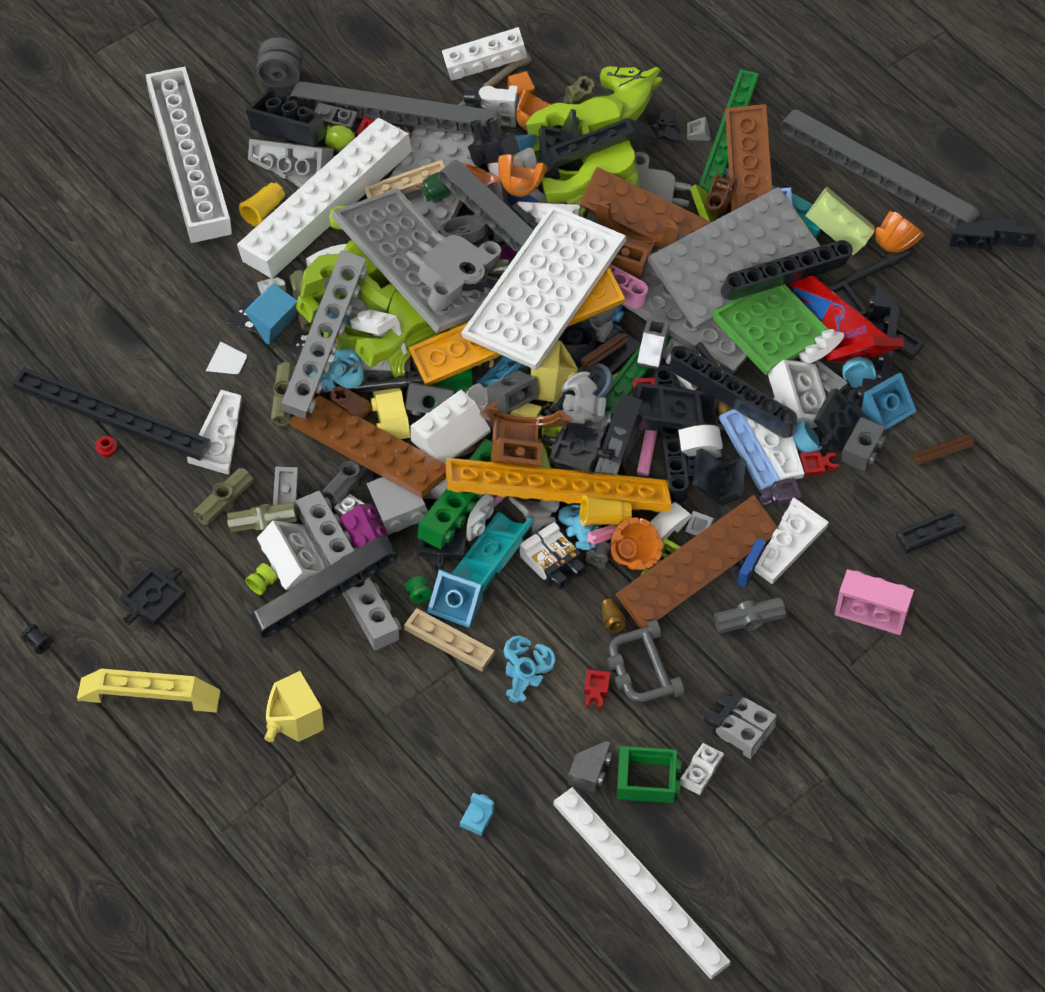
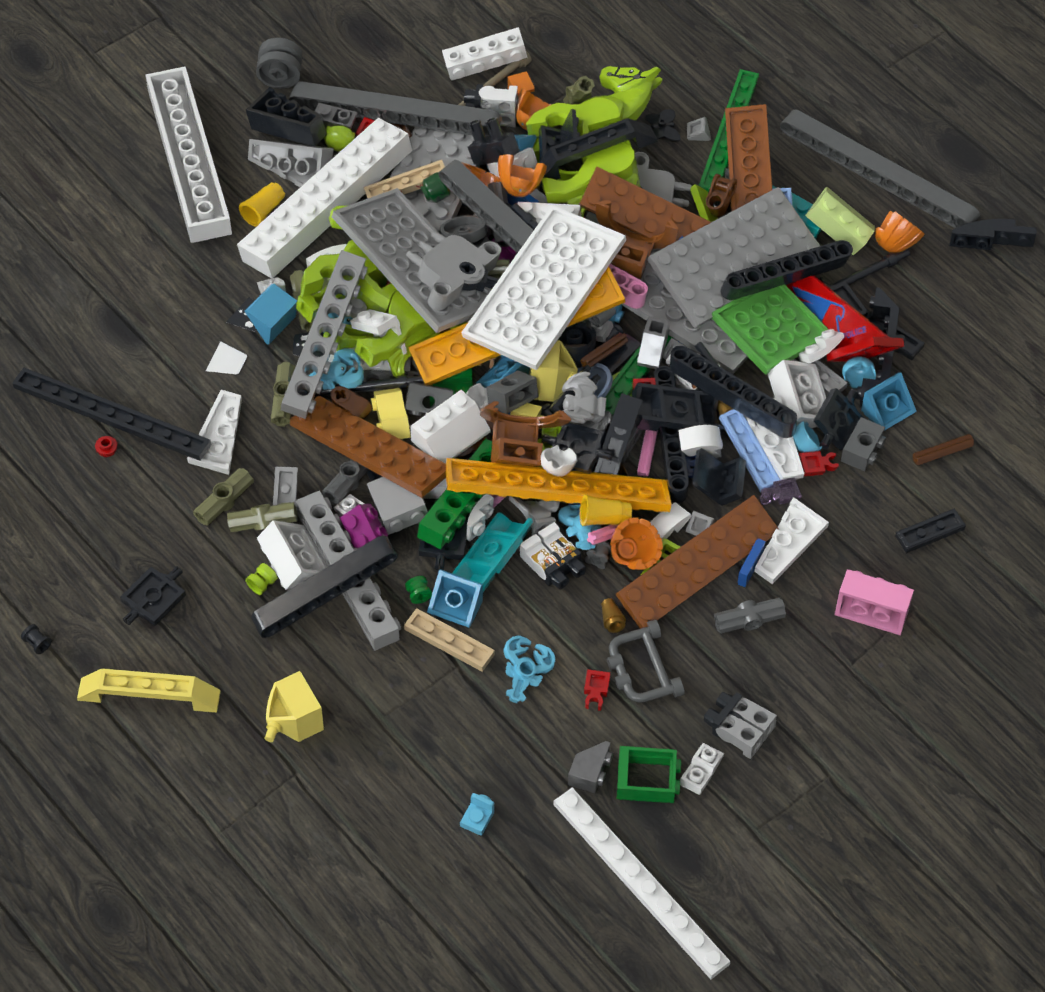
(558, 461): none -> white hair

